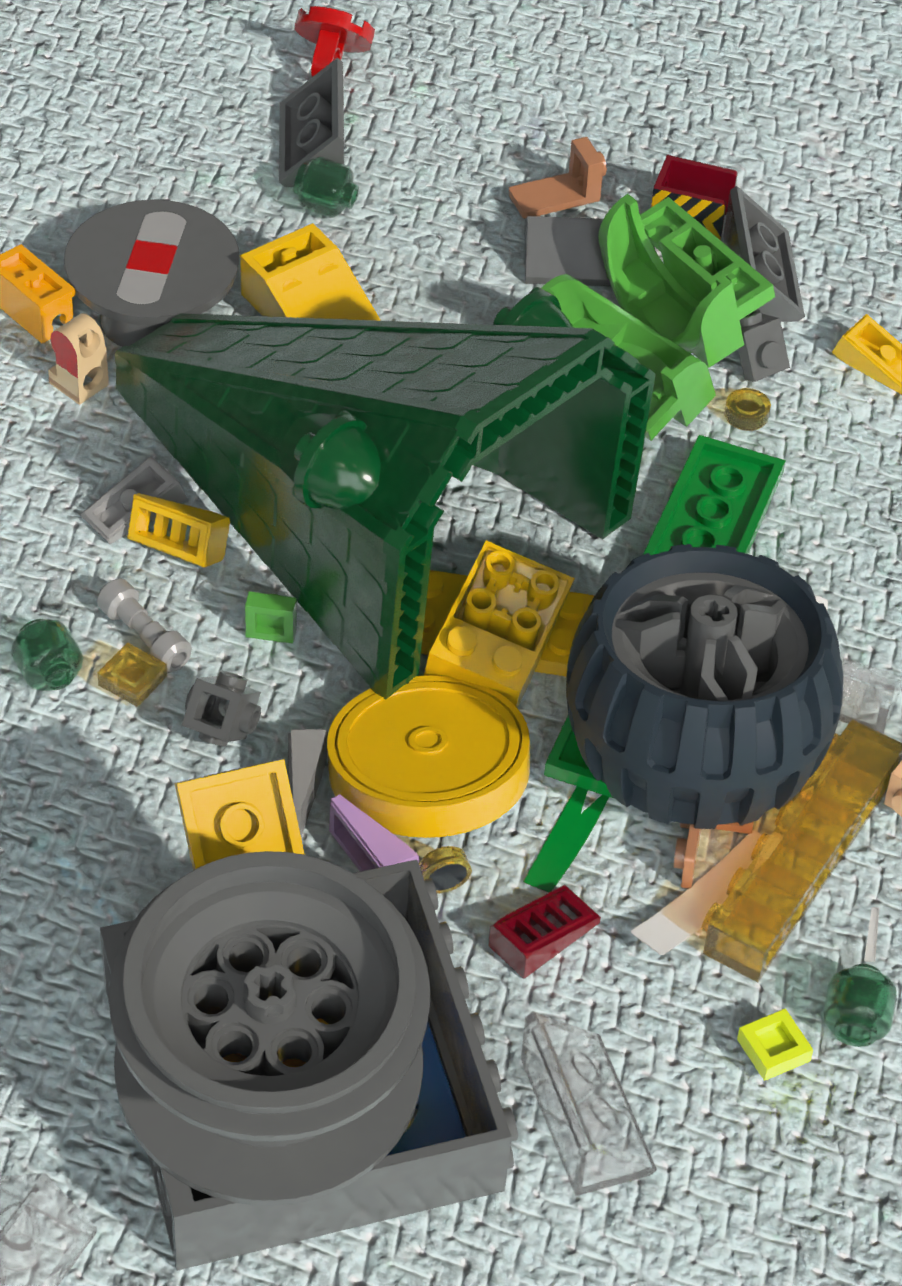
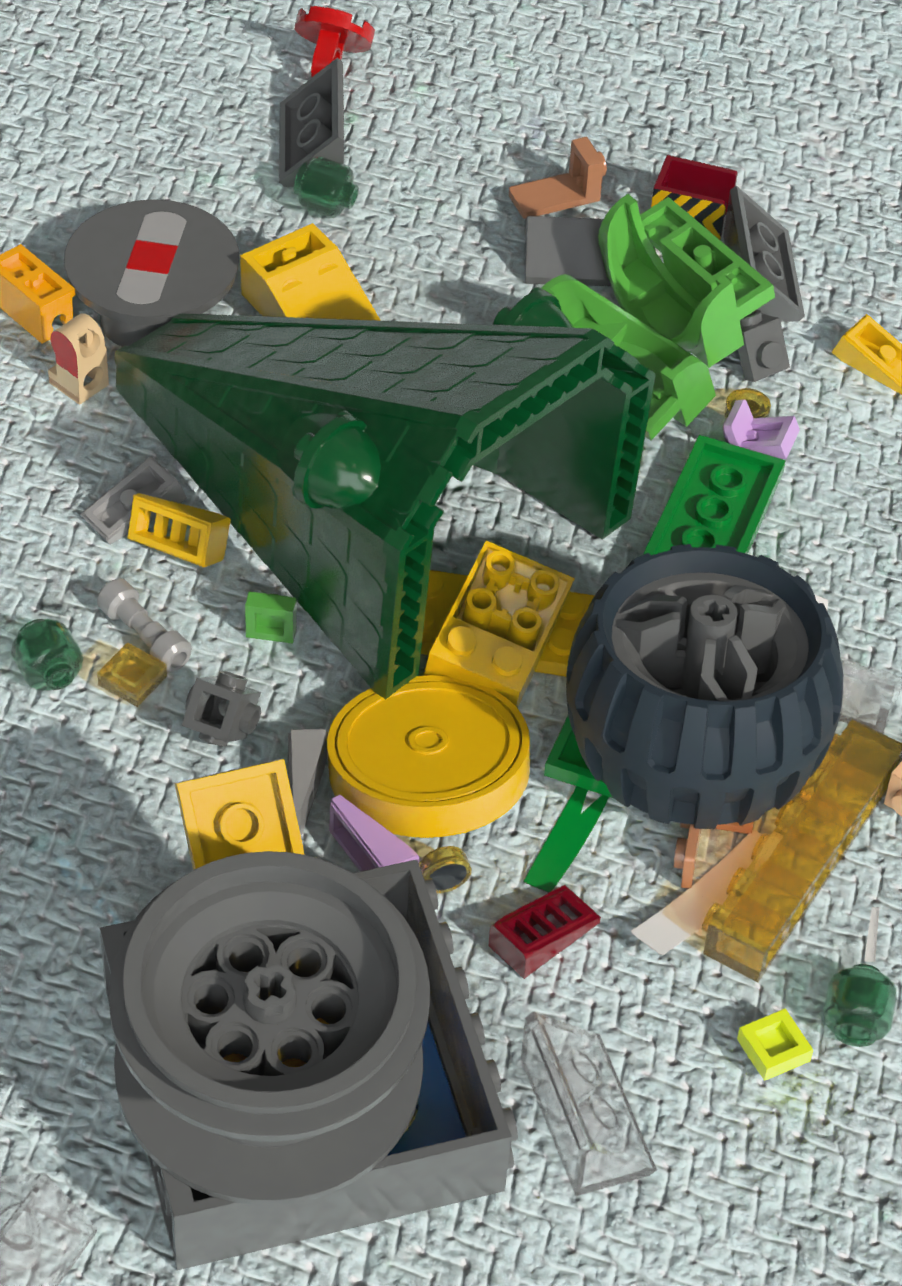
(764, 435): none -> lavender bracket

